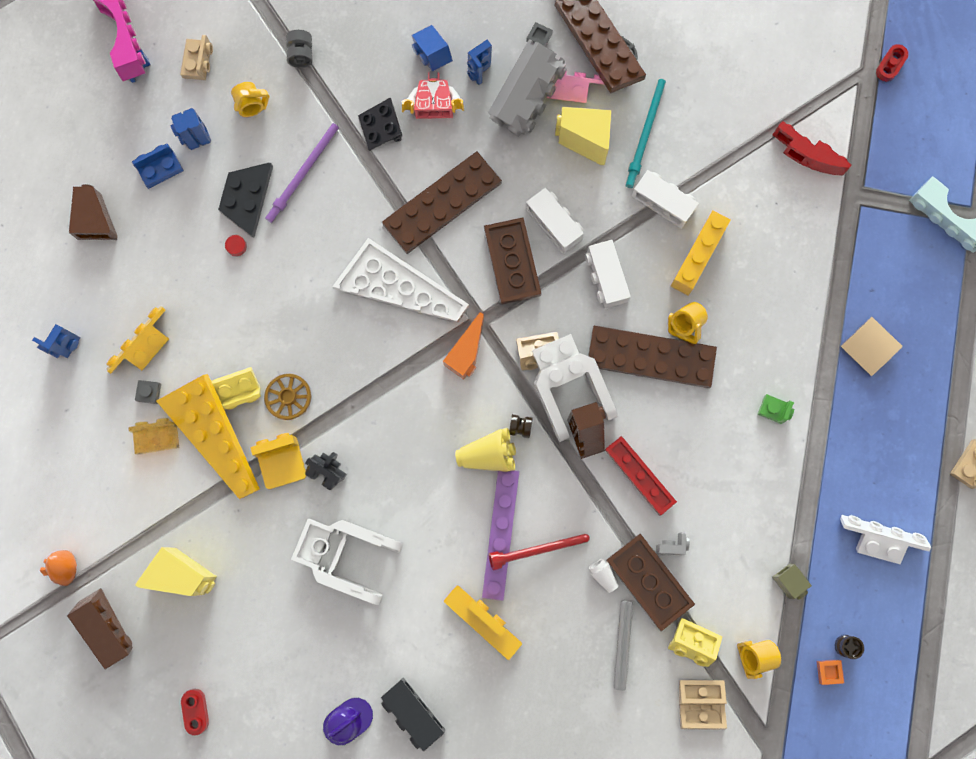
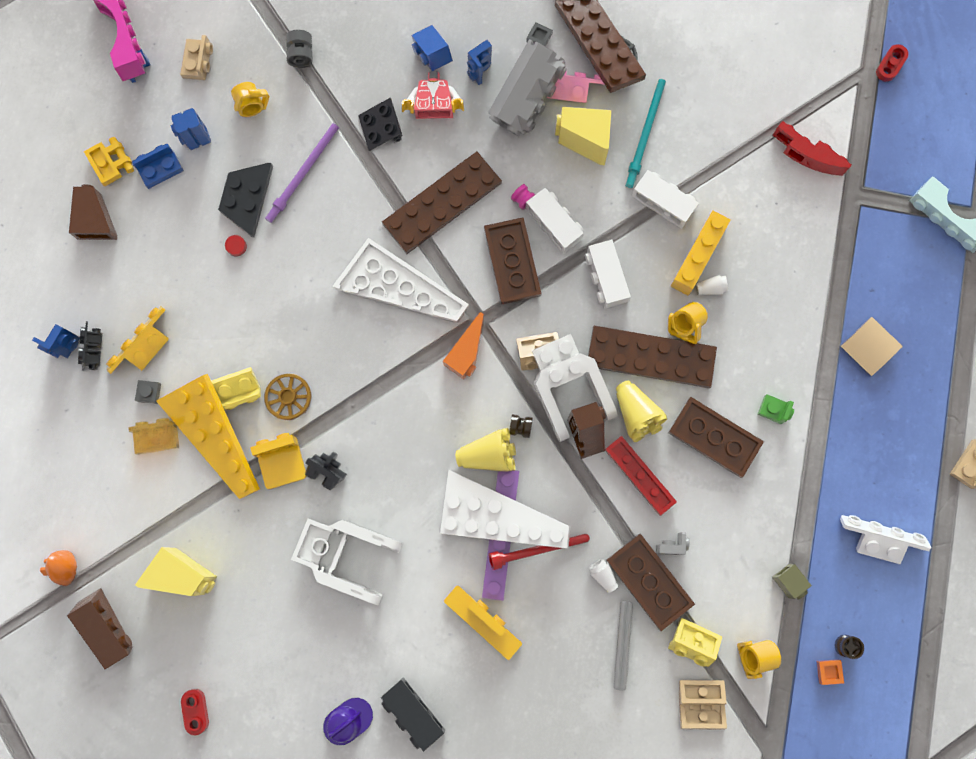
(86, 338): none -> black hinge
(103, 164): none -> yellow plate
(486, 514): none -> white wing
(521, 196): none -> dark pink wheel
(638, 412): none -> light yellow cone
(713, 286): none -> white cone
(716, 437): none -> reddish brown plate

